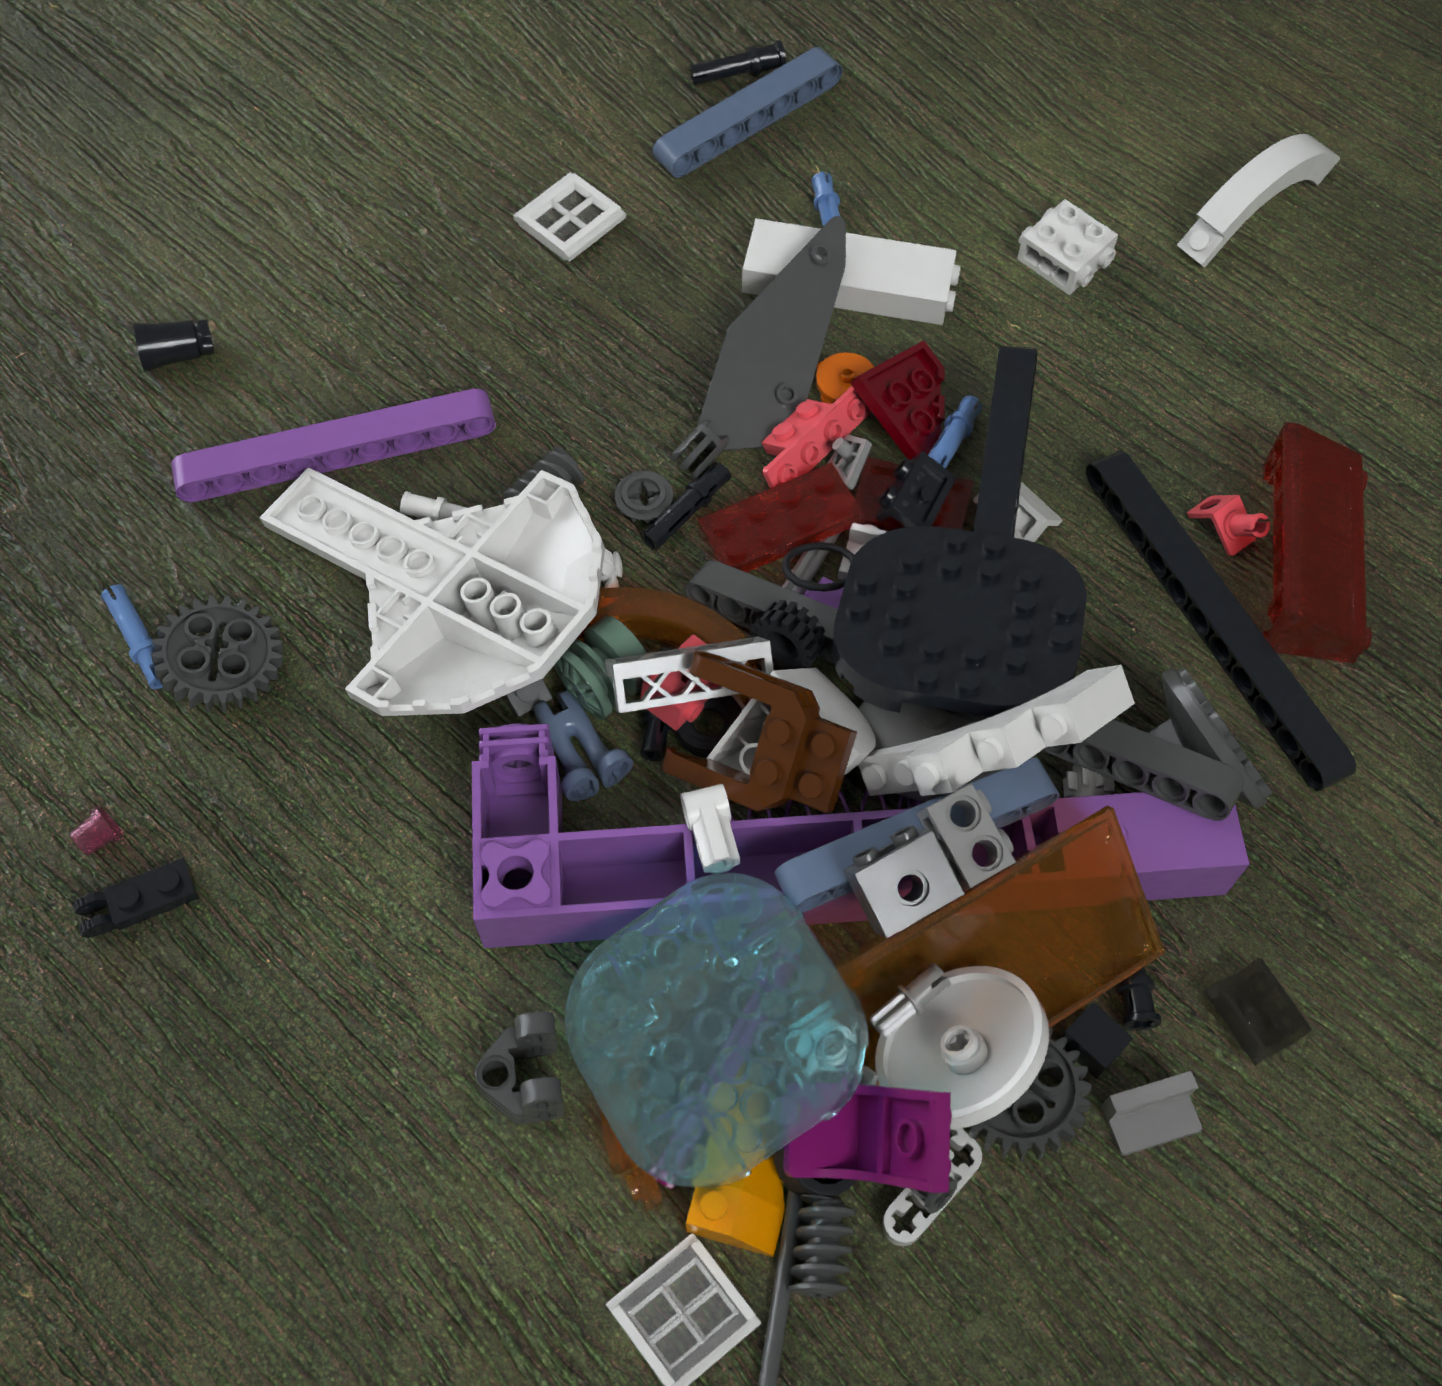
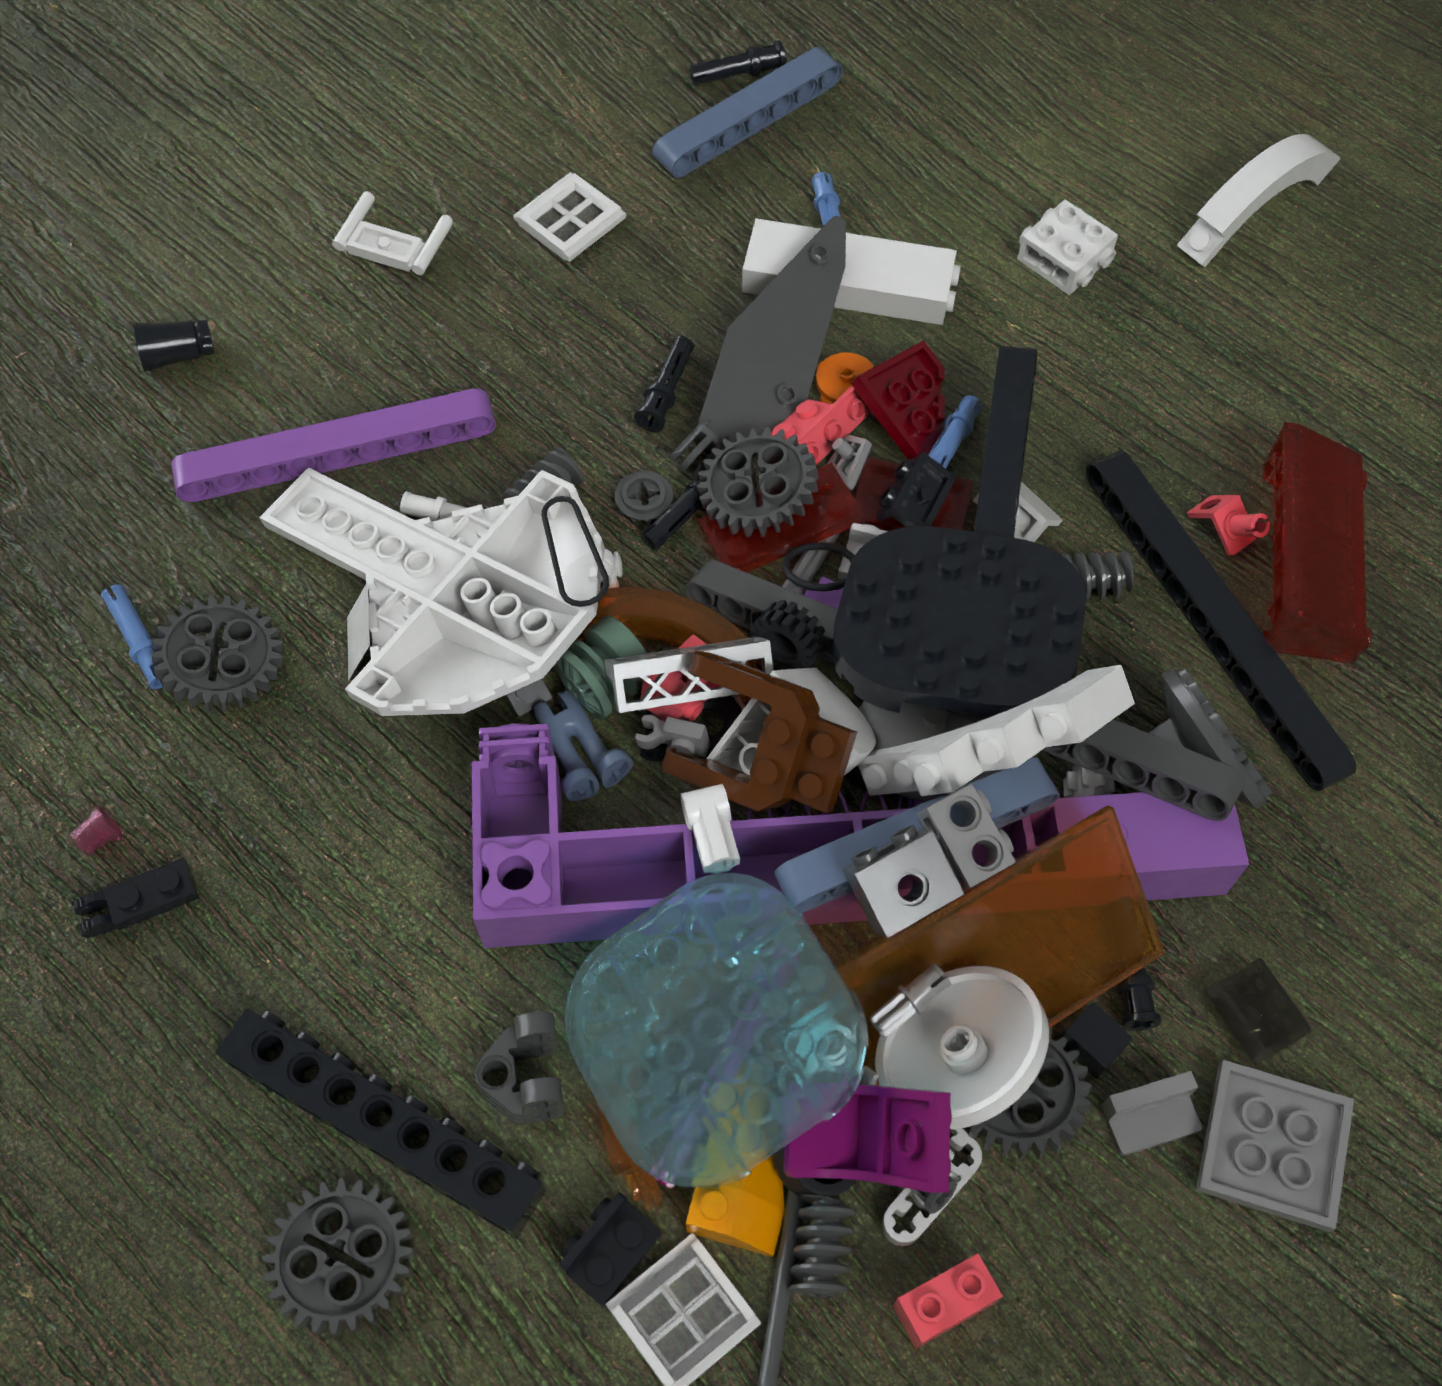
(246, 1052): none -> black brick
(316, 1294): none -> dark grey gear
(358, 631): none -> white sticker
(388, 245): none -> white plate
(600, 595): none -> black piece
(608, 1249): none -> black bracket
(656, 406): none -> black pin
(677, 733): none -> light grey plate
(731, 477): none -> dark grey gear
(947, 1300): none -> coral brick
(1104, 572): none -> dark grey piece
(1276, 1145): none -> light grey plate

